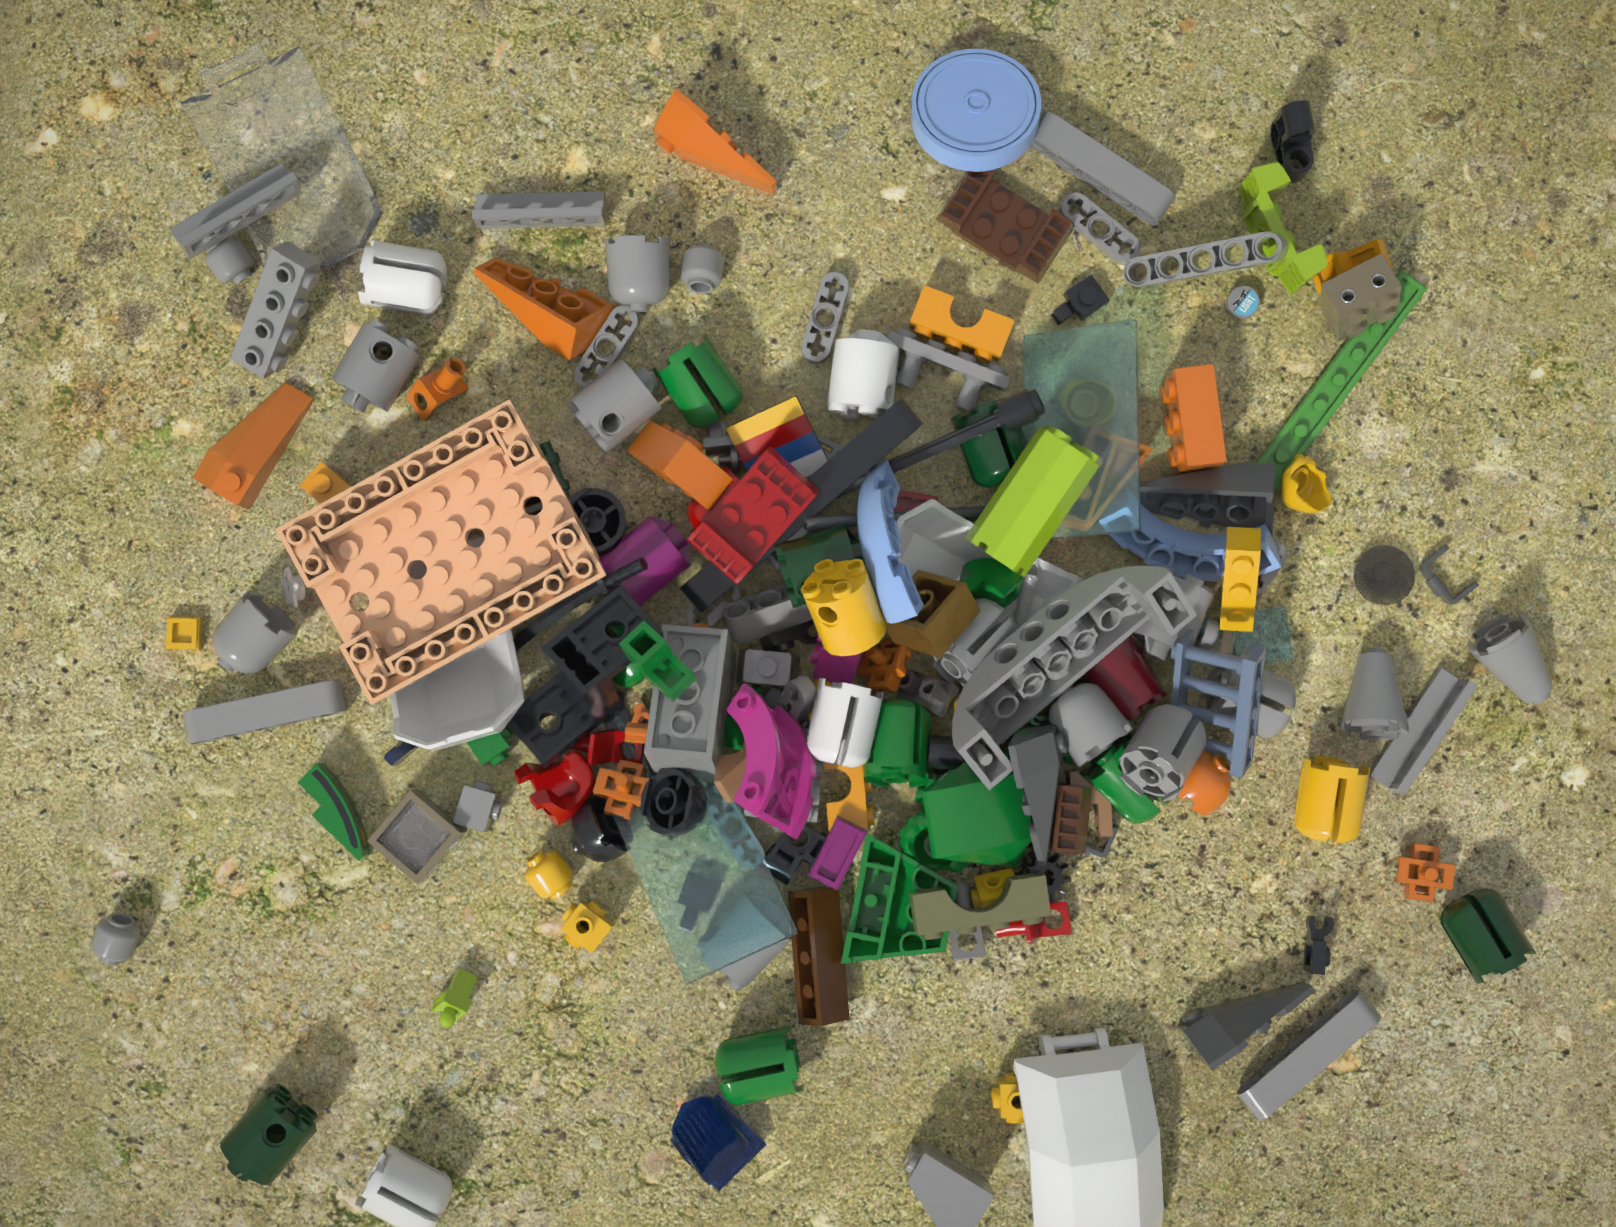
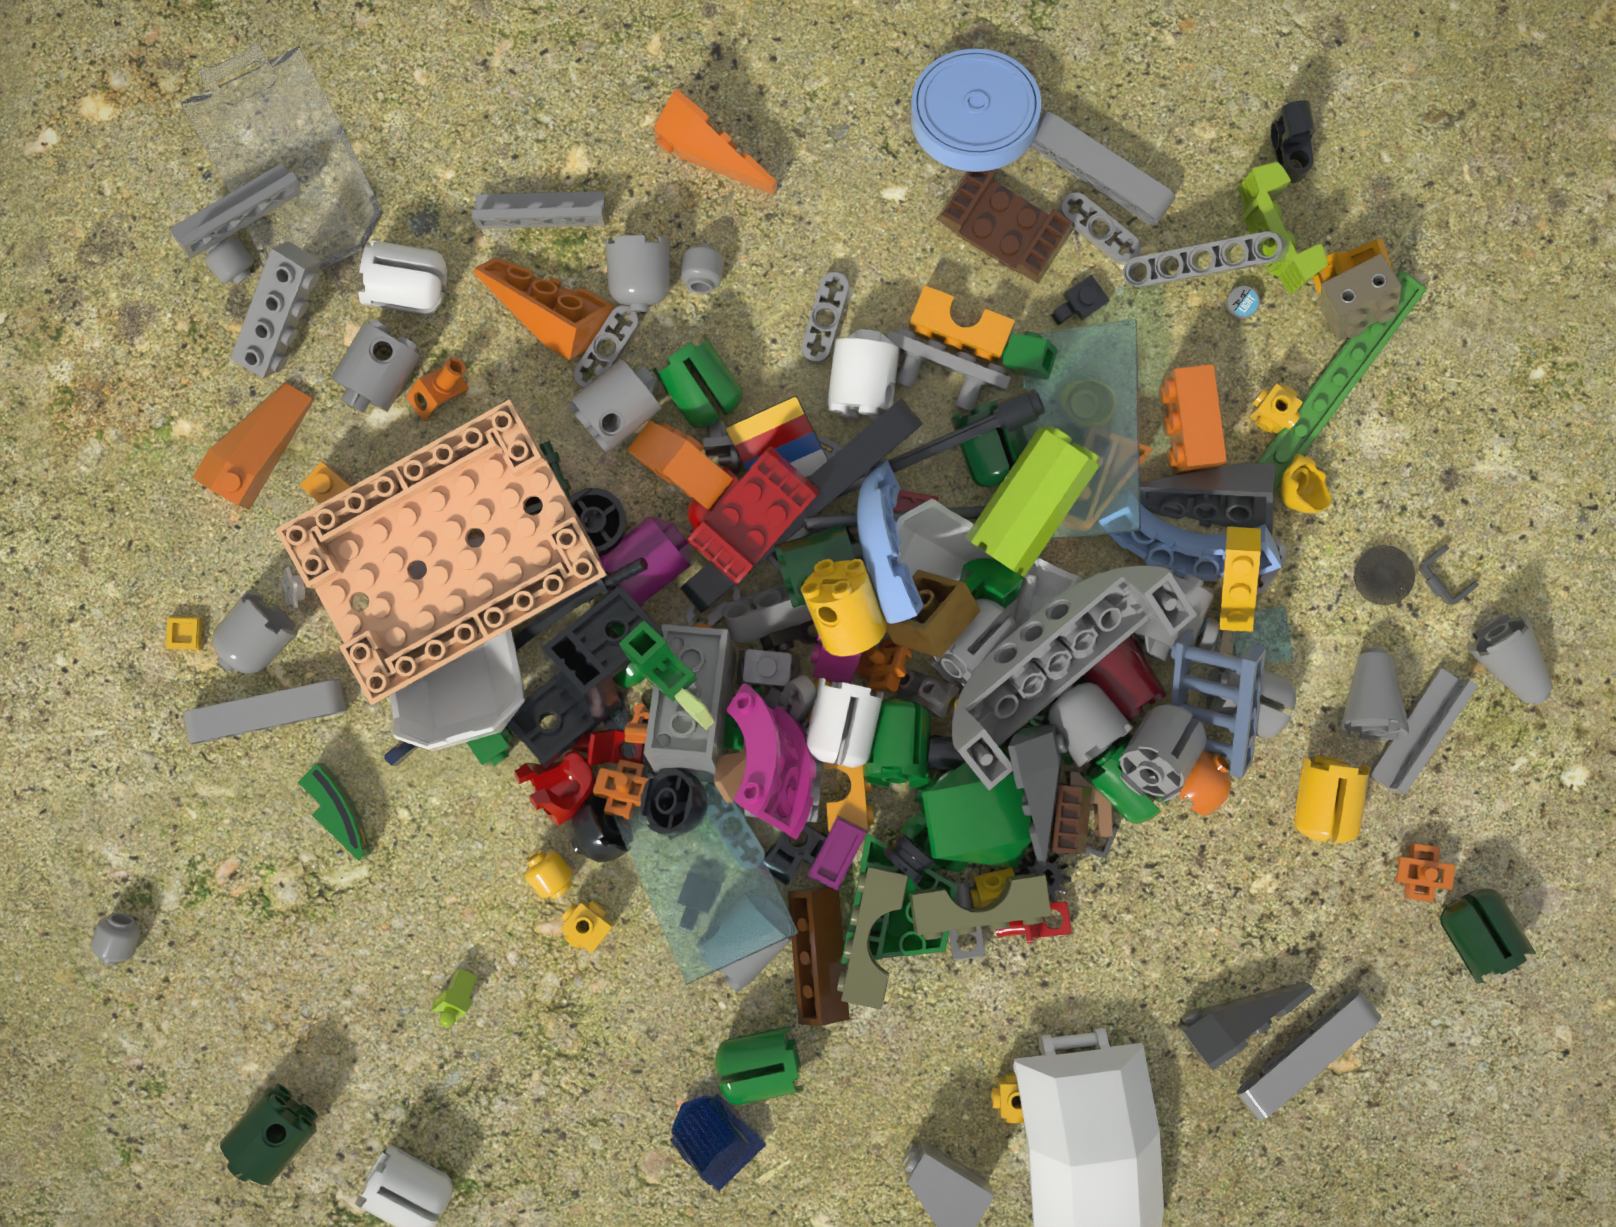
(416, 836): piece -> none
(478, 806): light grey brick -> none
(695, 708): none -> yellowish green tile
(865, 979): none -> olive arch
(909, 857): none -> black wheel
(1029, 355): none -> green brick
(1266, 413): none -> yellow brick
(1315, 950): black plate -> none

